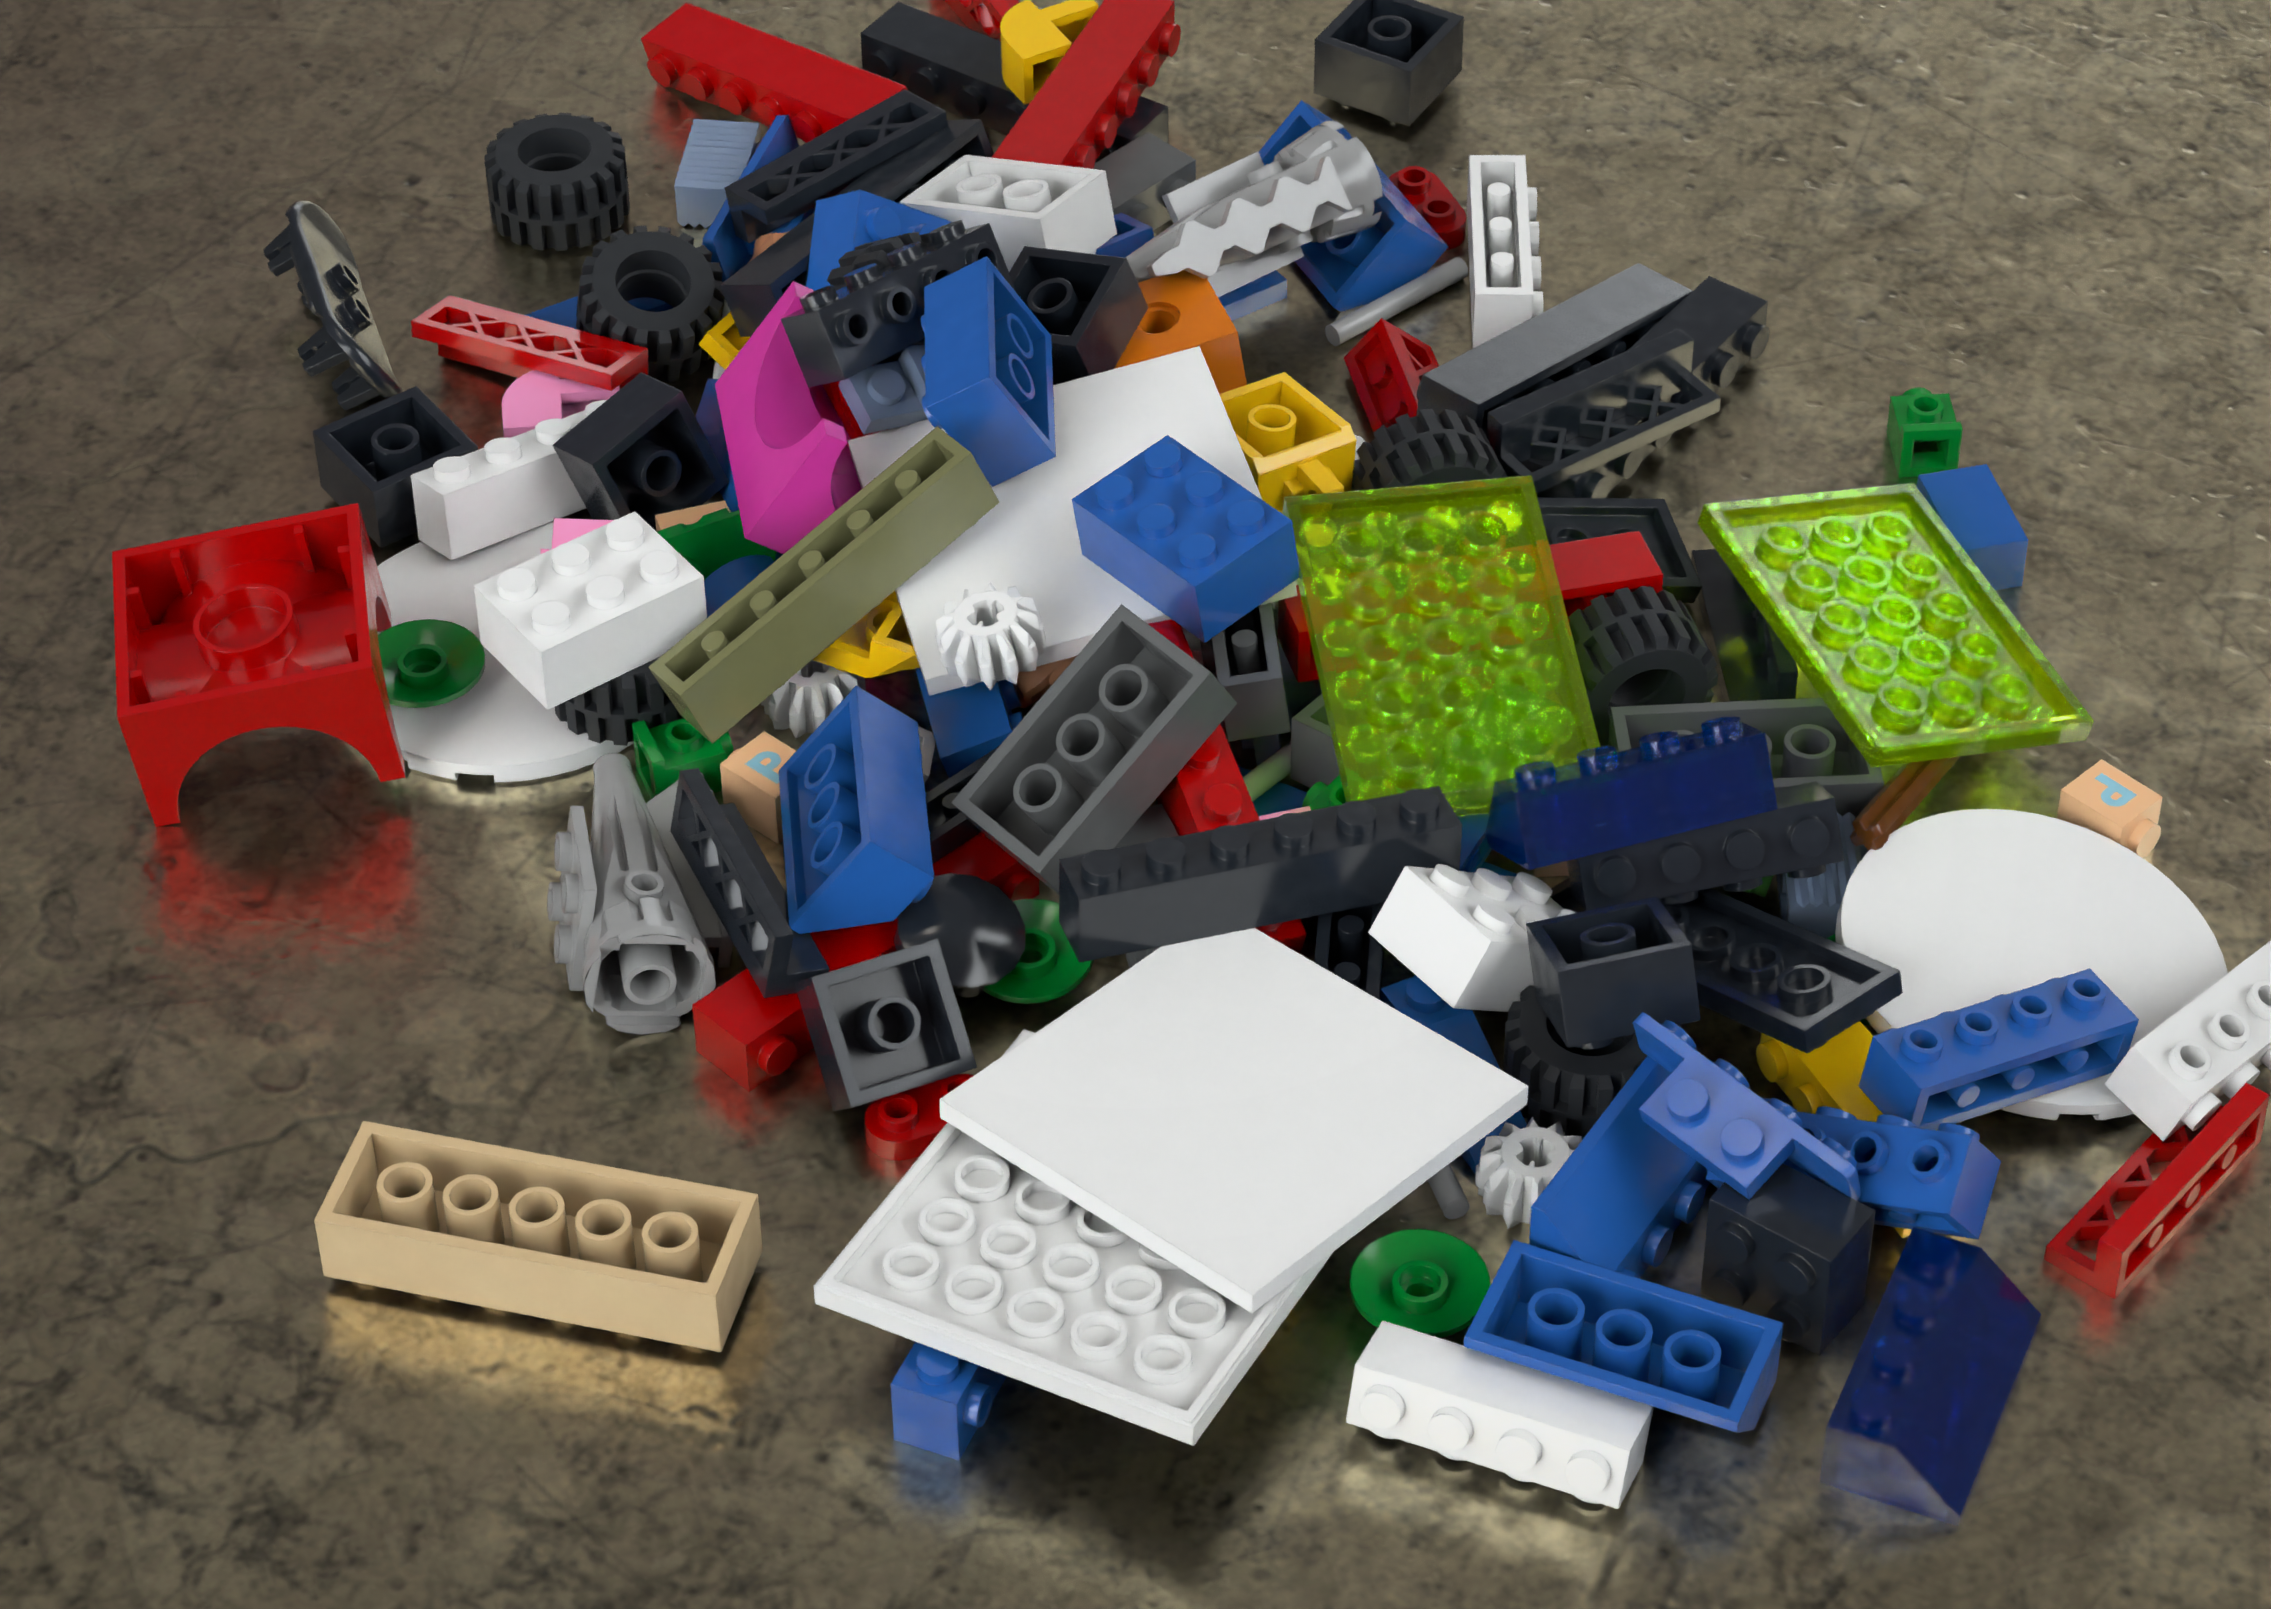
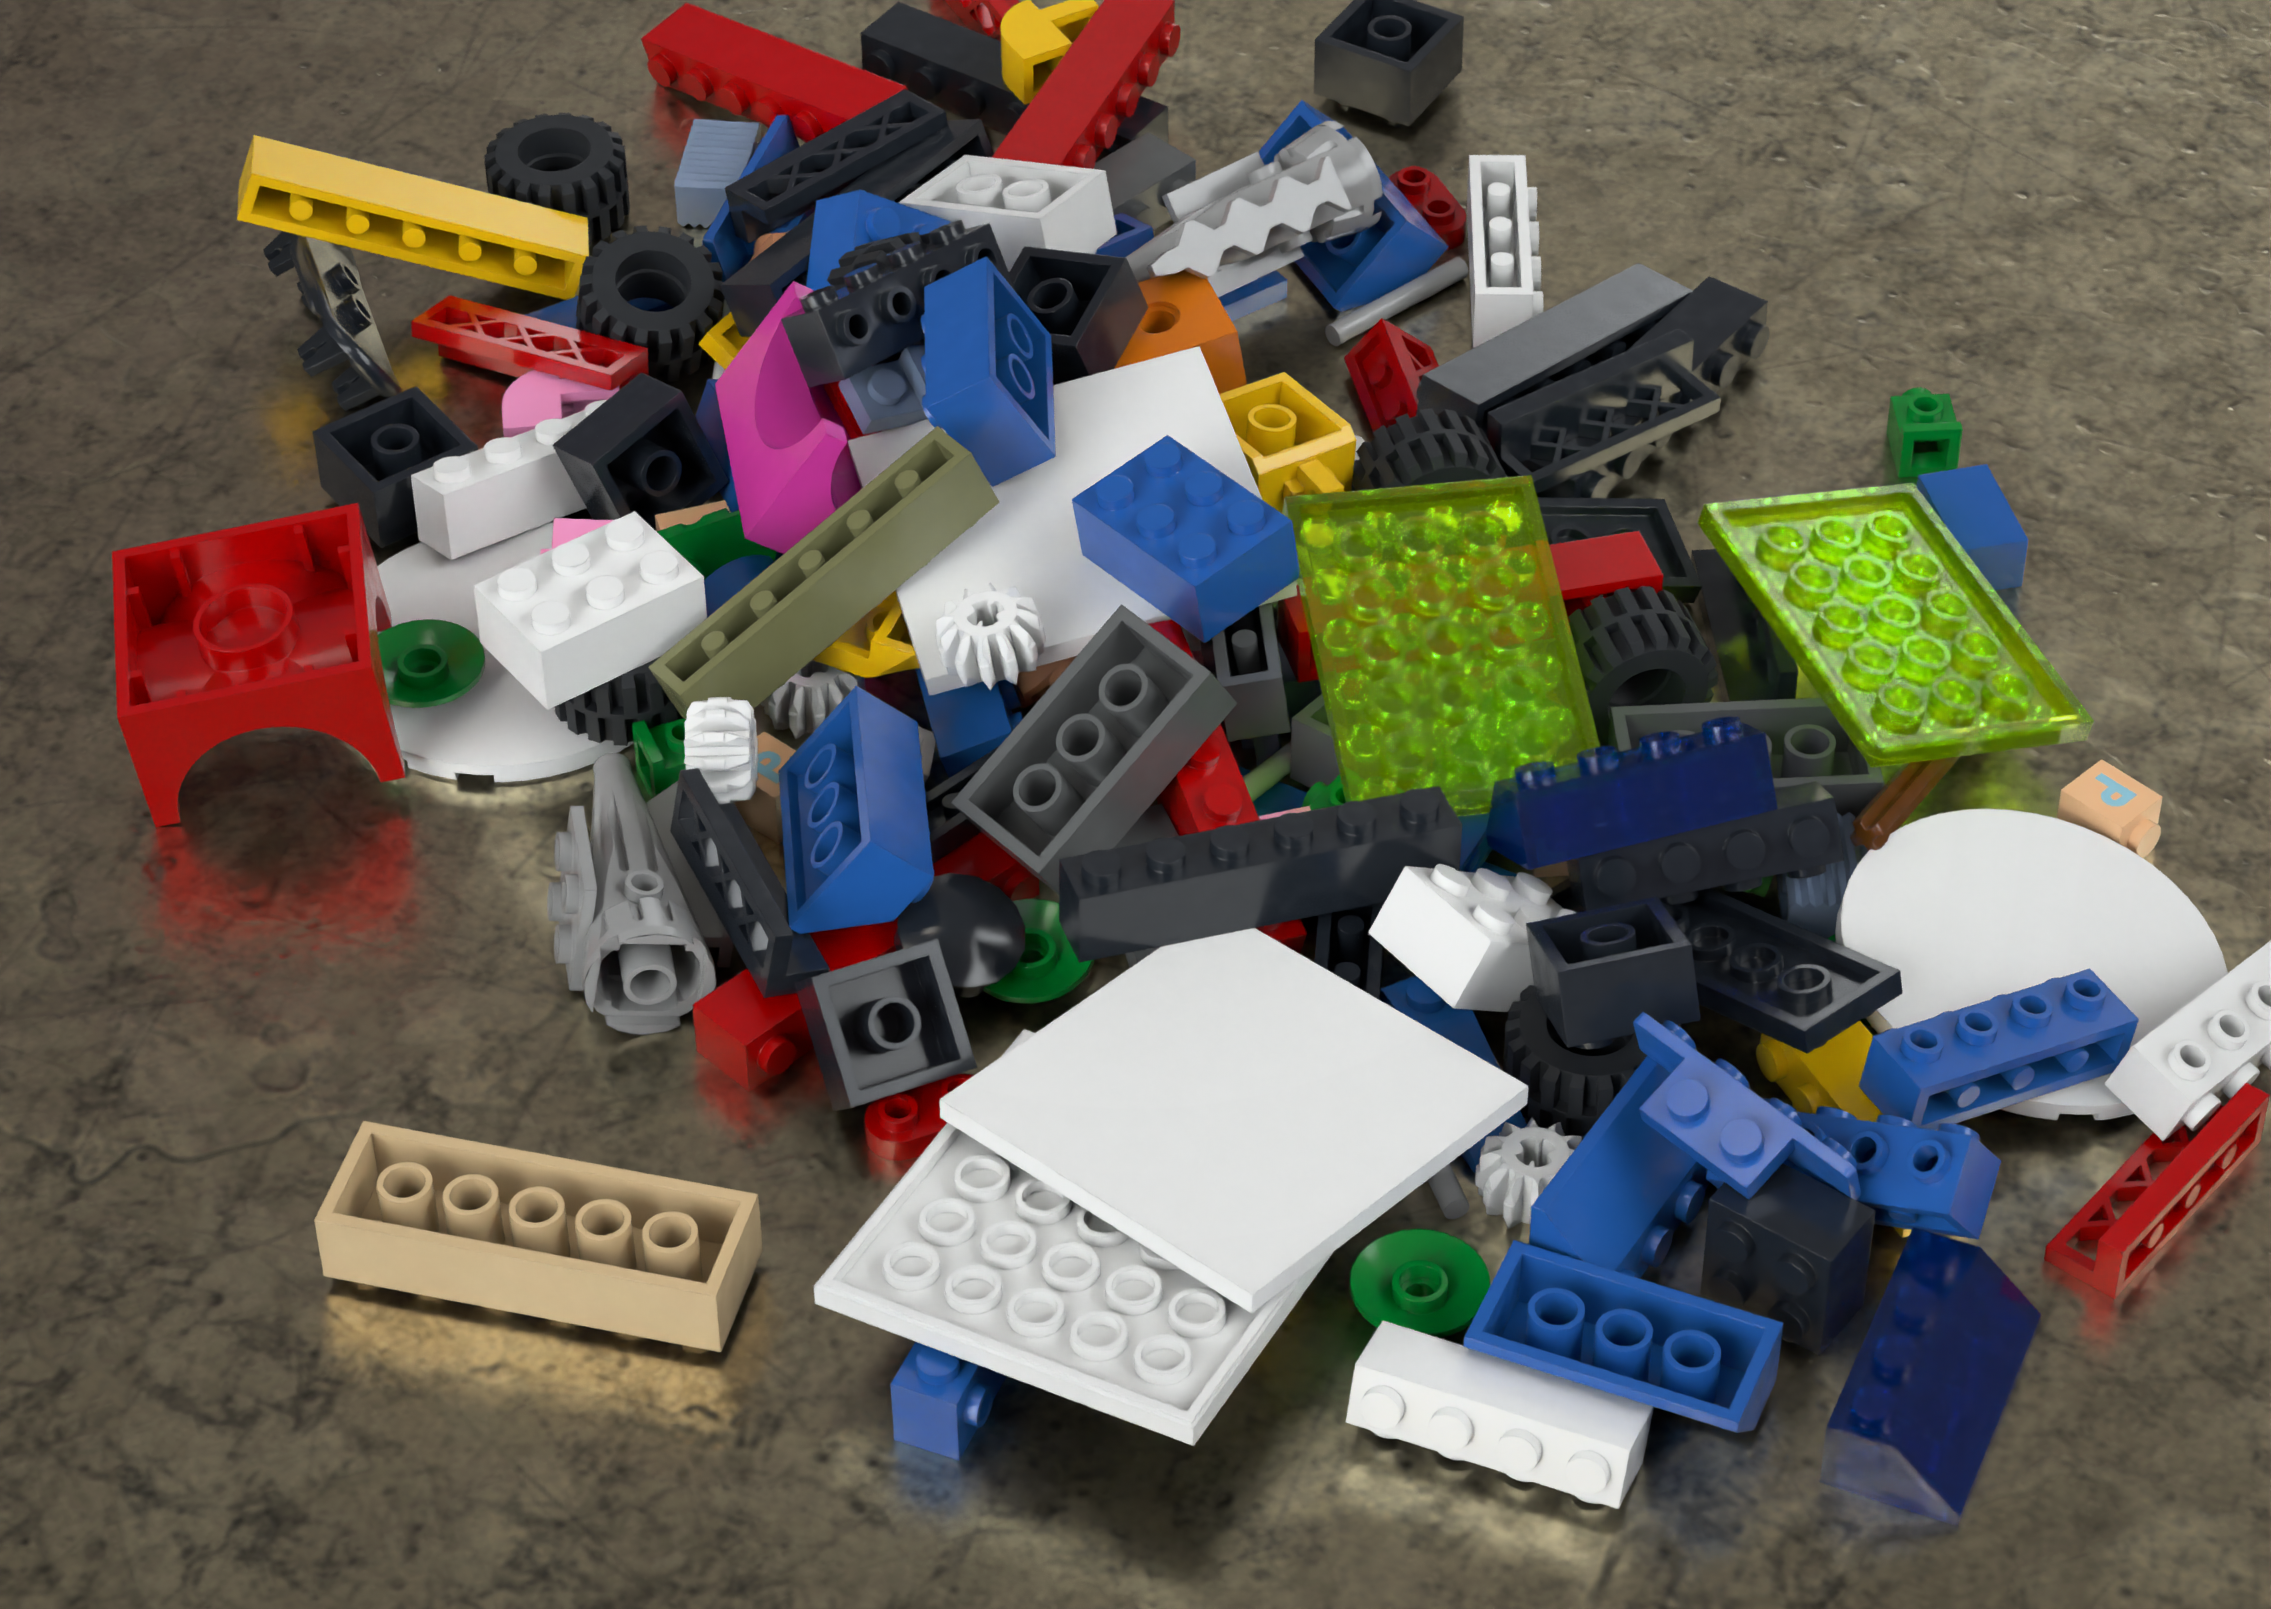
(412, 218): none -> yellow brick
(723, 746): none -> white gear

